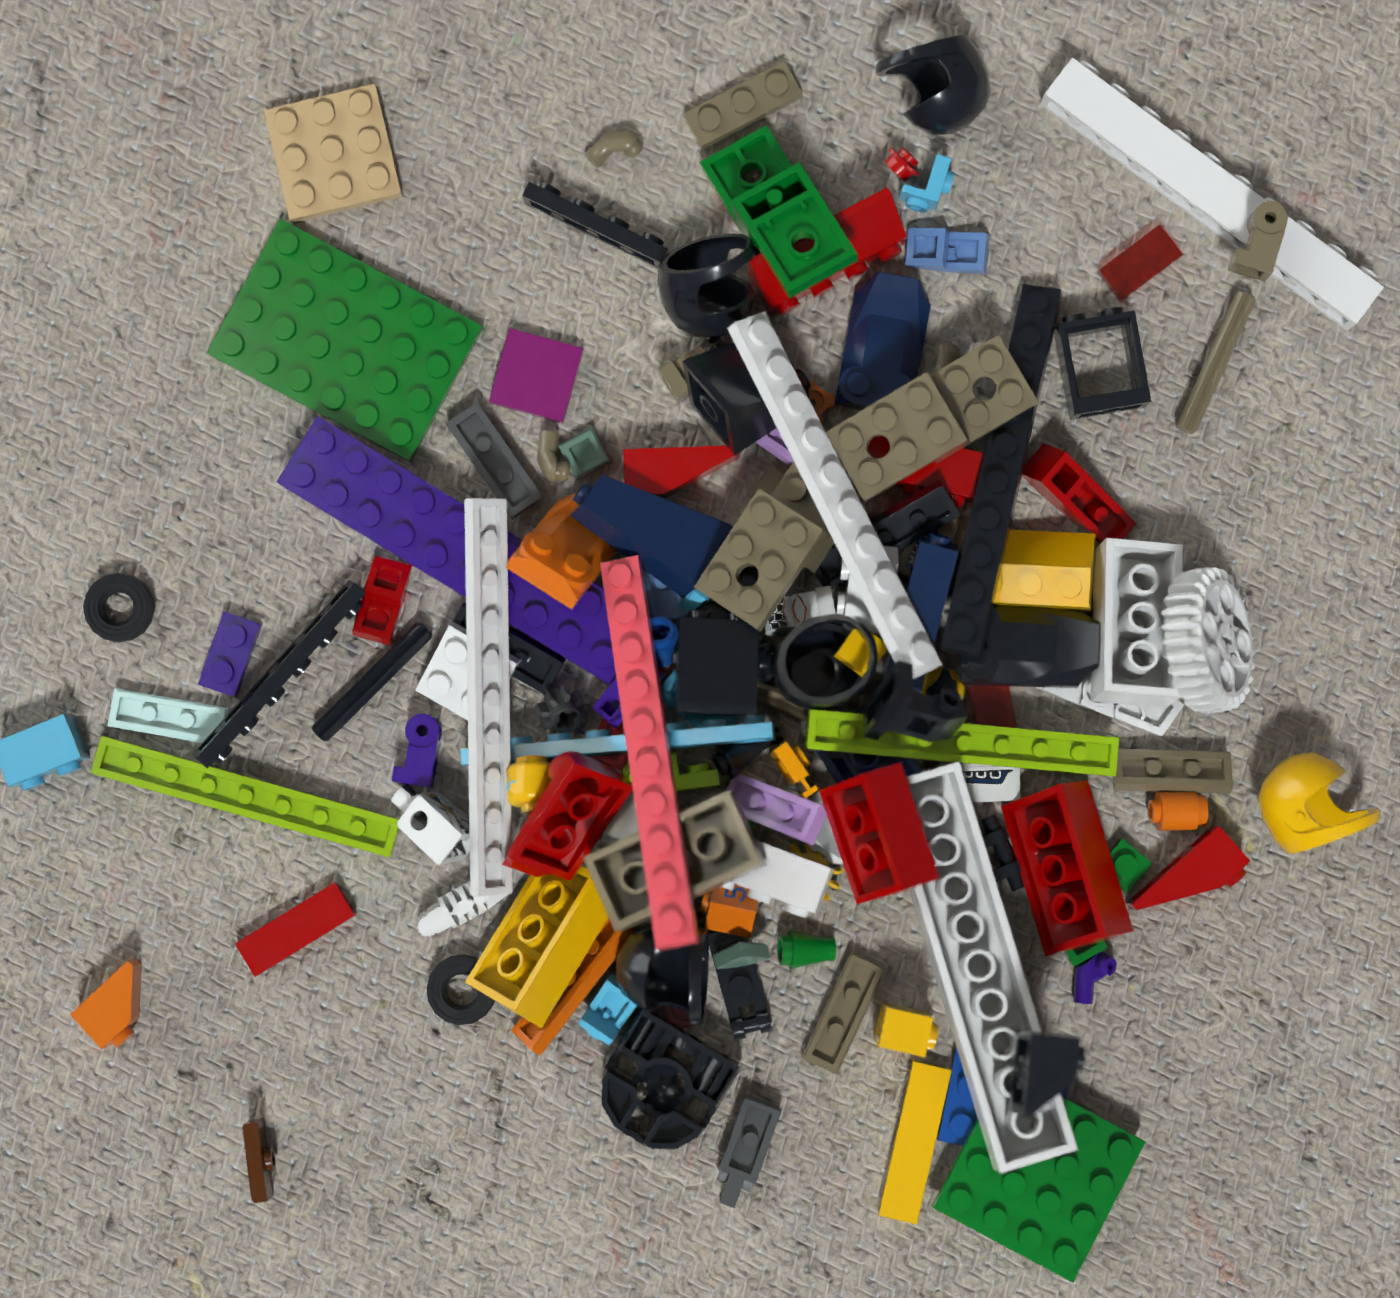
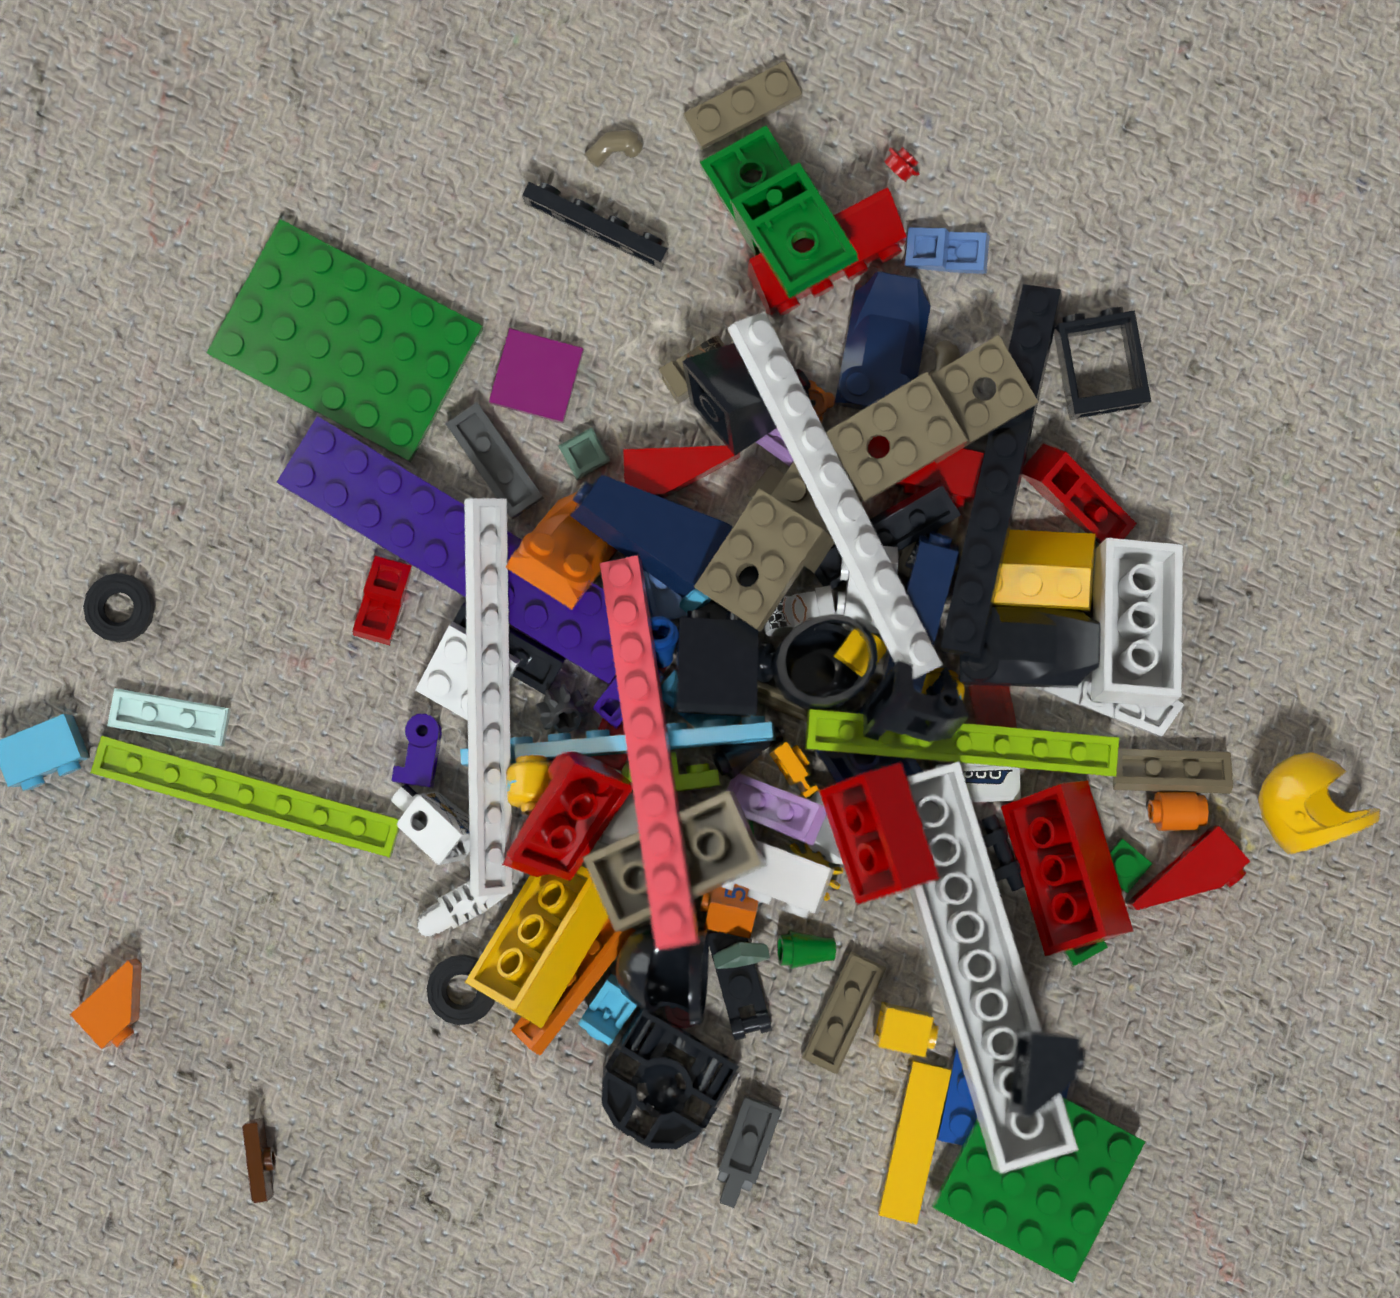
(230, 654): dark purple plate -> none
(269, 686): black plate -> none
(295, 929): red tile -> none
(333, 153): tan plate -> none
(372, 681): black axle -> none
(547, 457): dark tan arm -> none
(699, 284): black piece -> none
(939, 182): medium azure bracket -> none
(948, 81): black piece -> none
(1089, 973): dark purple arm -> none
(1140, 263): clear red tile -> none
(1206, 189): white brick -> none
(1208, 640): white gear -> none
(1215, 362): dark tan axle -> none
(1266, 231): dark tan leg -> none

